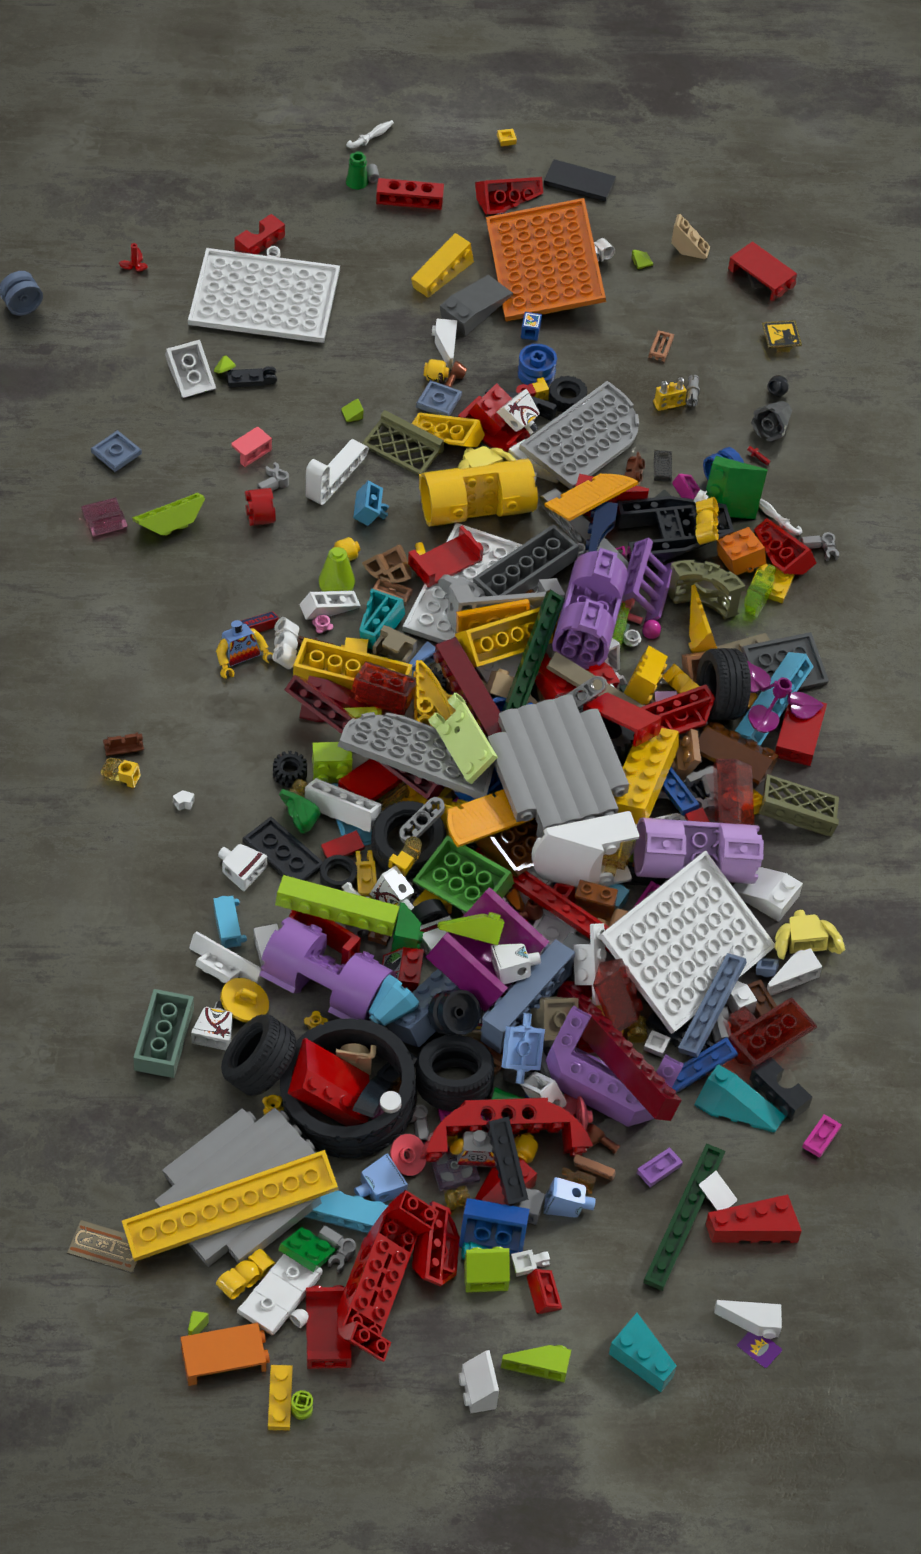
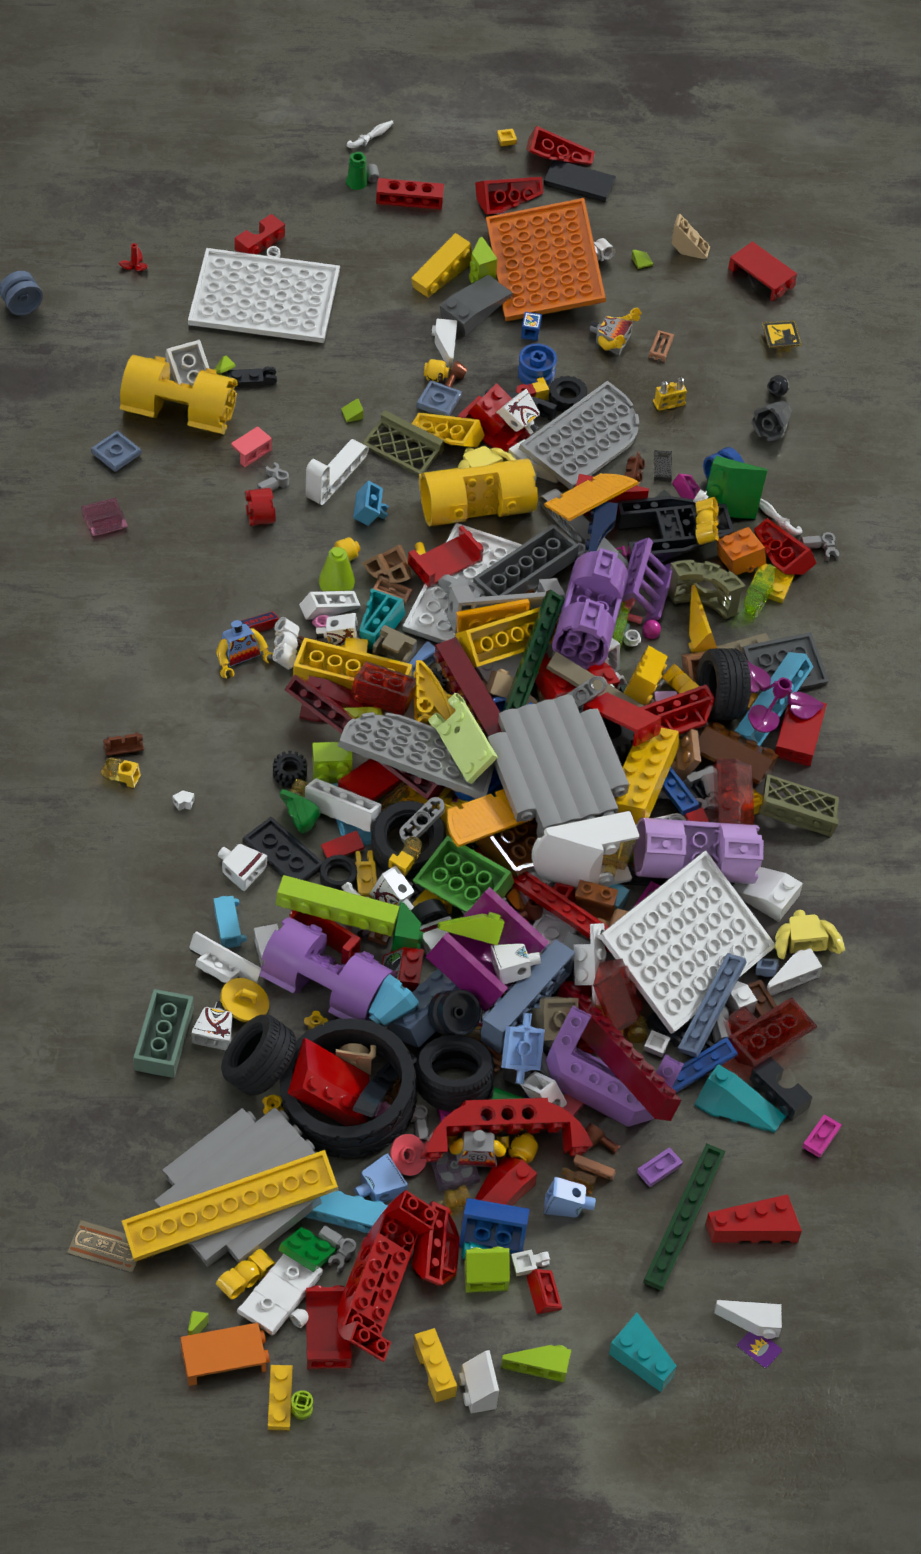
(148, 385): none -> yellow cylinder
(171, 516): lime wedge -> none
(339, 628): none -> white torso
(390, 1102): white tile -> none
(437, 1367): none -> yellow arch
(482, 262): none -> lime slope
(507, 1160): black gear -> none
(535, 1204): light grey brick -> none
(558, 148): none -> red wedge
(582, 1114): coral dish -> none
(615, 331): none -> torso
(692, 390): light grey pin -> none
(718, 1191): white sticker -> none
(758, 455): red piece -> none

